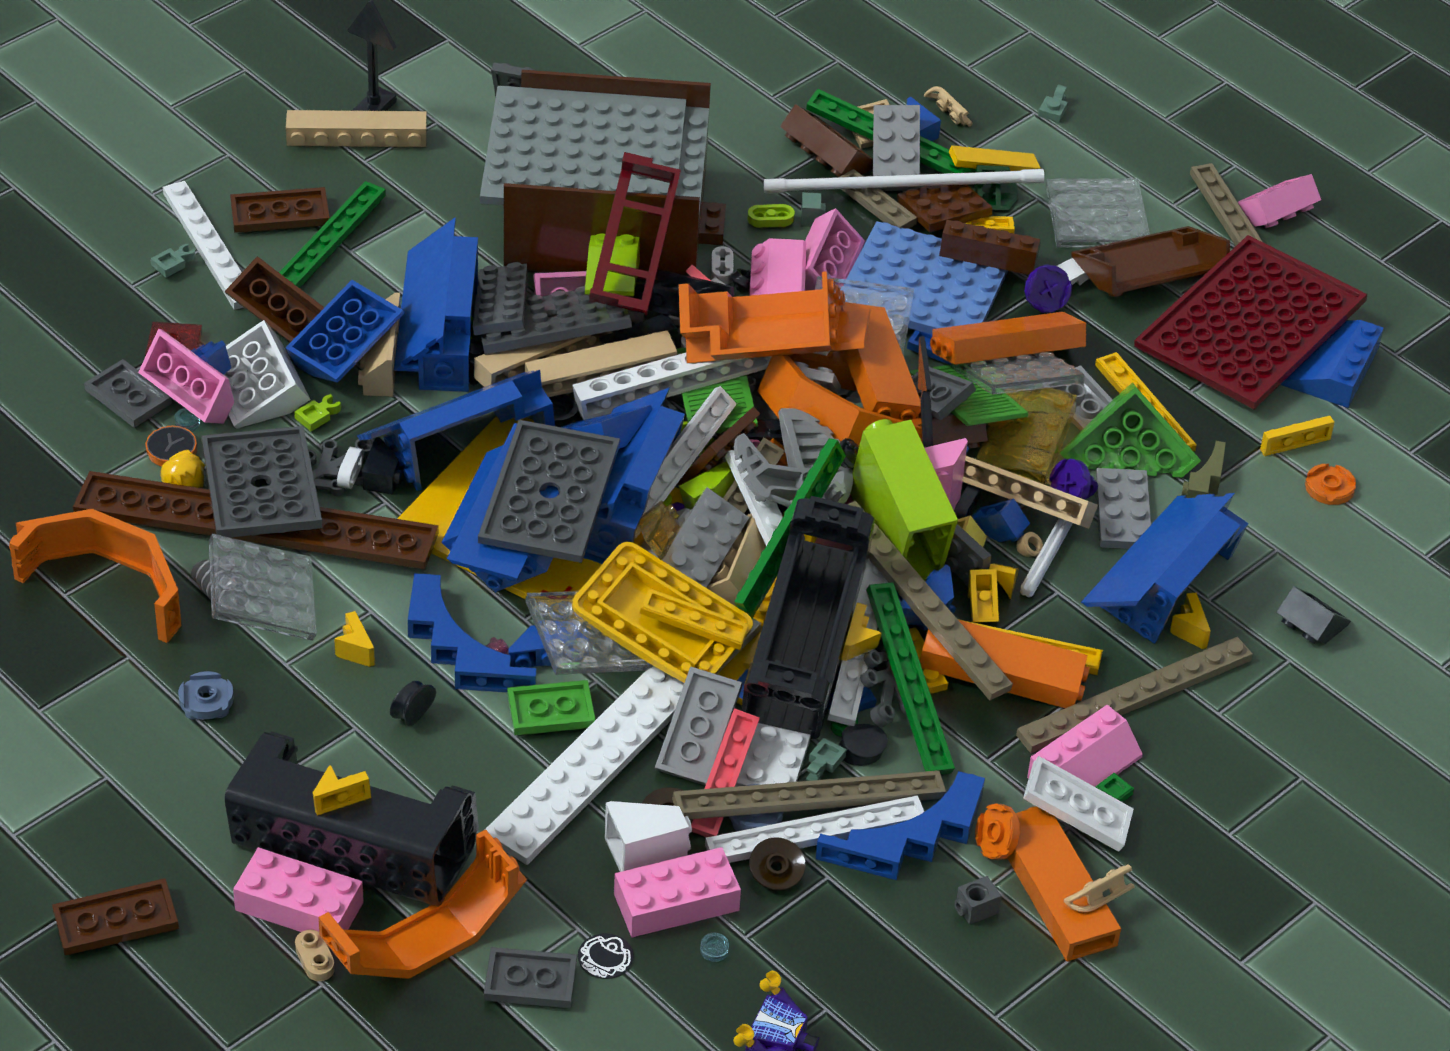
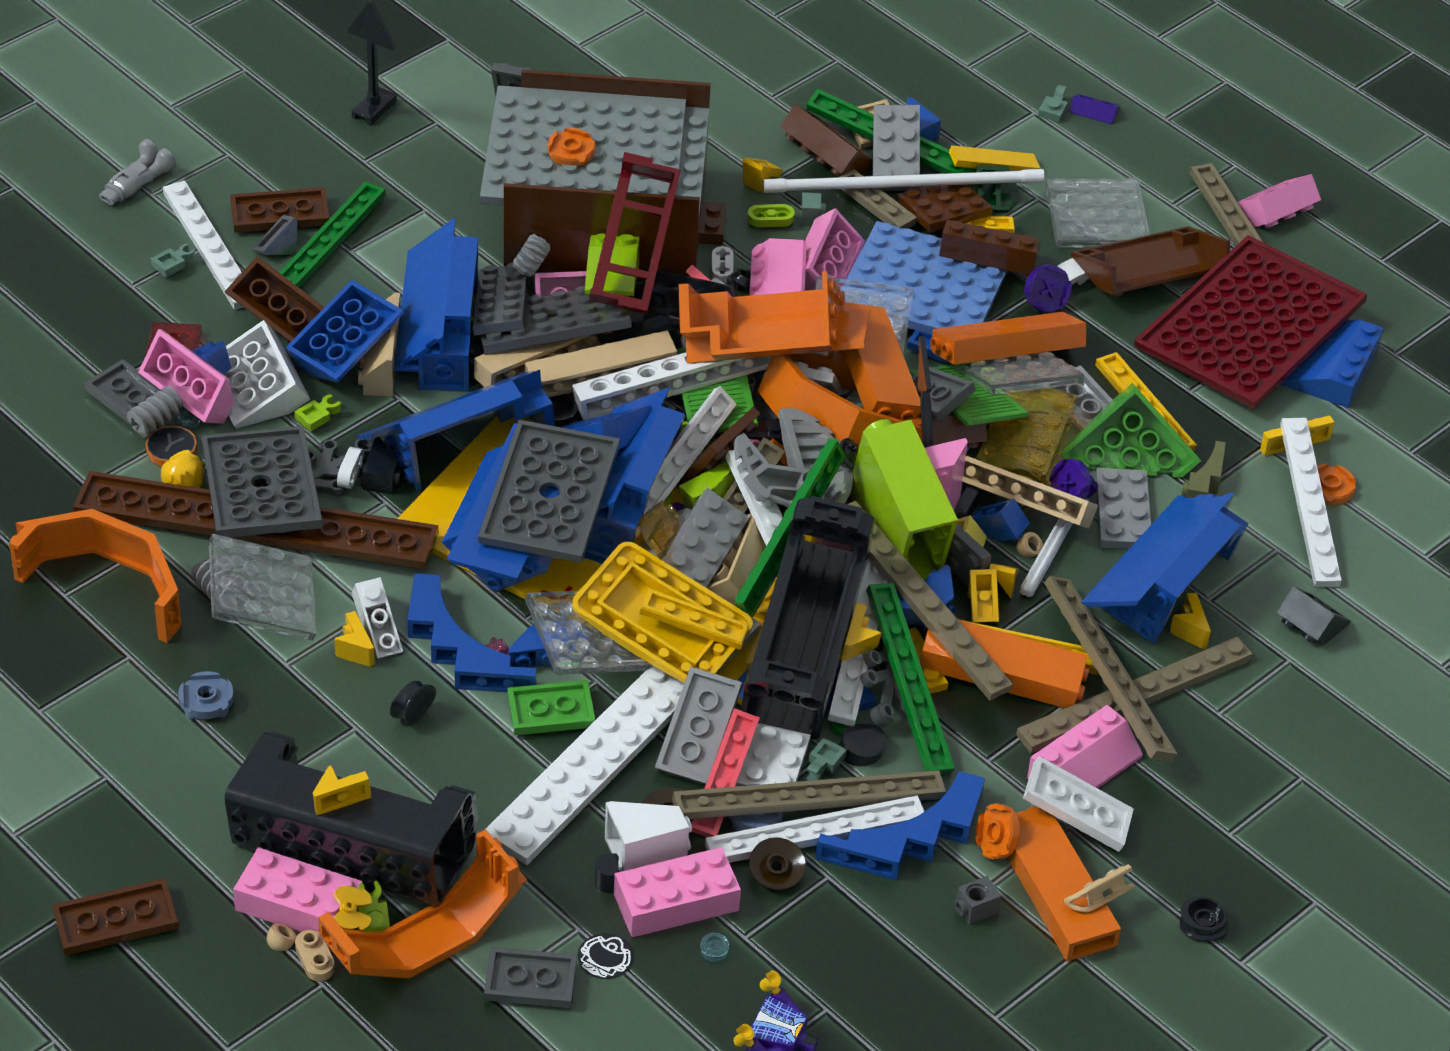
(136, 175): none -> light grey piece
(155, 411): none -> light grey piece
(277, 940): none -> tan piece
(280, 238): none -> flat silver slope
(349, 899): none -> yellow piece
(356, 128): tan brick -> none
(376, 910): none -> lime plate
(377, 617): none -> white slope
(531, 255): none -> light grey gear
(571, 147): none -> orange tile
(605, 870): none -> black brick
(756, 171): none -> yellow slope
(947, 103): tan piece -> none
(1094, 108): none -> dark purple slope
(1111, 670): none -> dark tan plate
(1116, 787): green tile -> none
(1203, 919): none -> black piece
(1310, 502): none -> white plate

